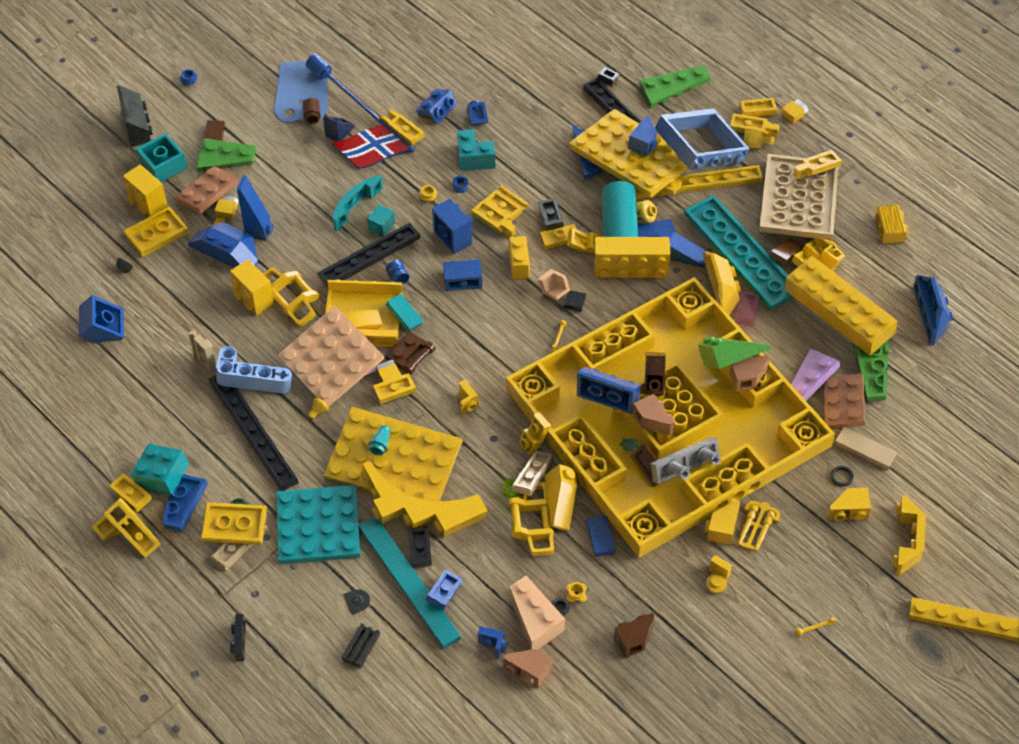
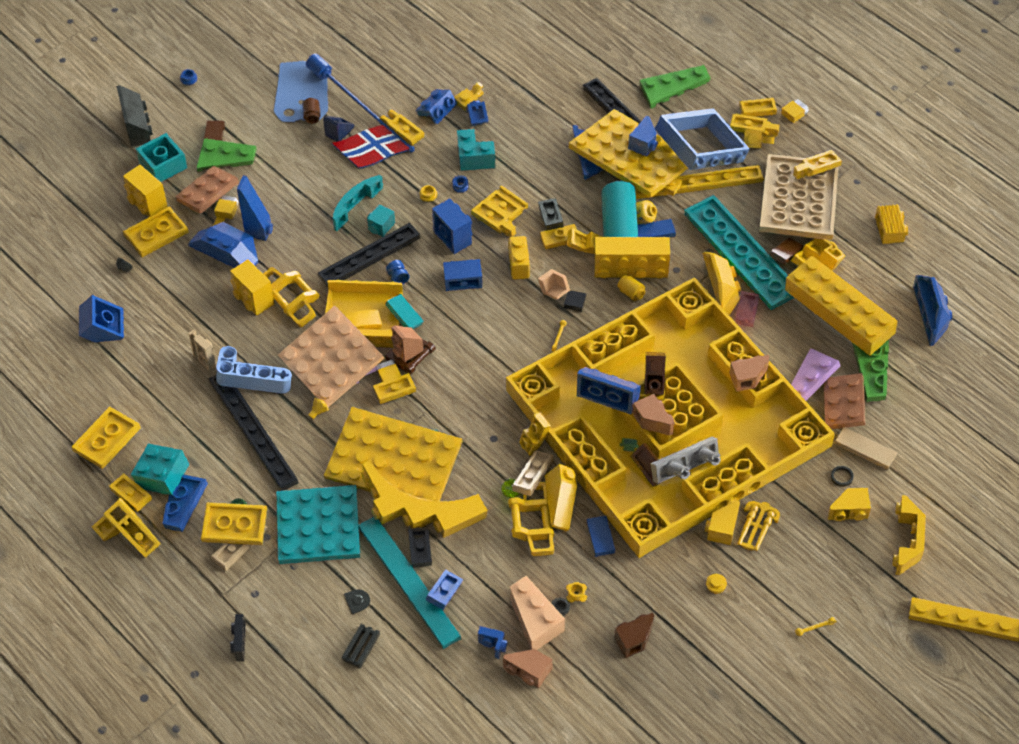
(106, 437): none -> yellow plate
(379, 442): teal cone -> none
(406, 342): none -> nougat slope
(467, 96): none -> yellow plate
(468, 397): yellow bracket -> none
(608, 76): black tile -> none
(631, 287): none -> yellow brick
(681, 249): blue slope -> none
(719, 566): yellow tile -> none
(723, 352): bright green slope -> none

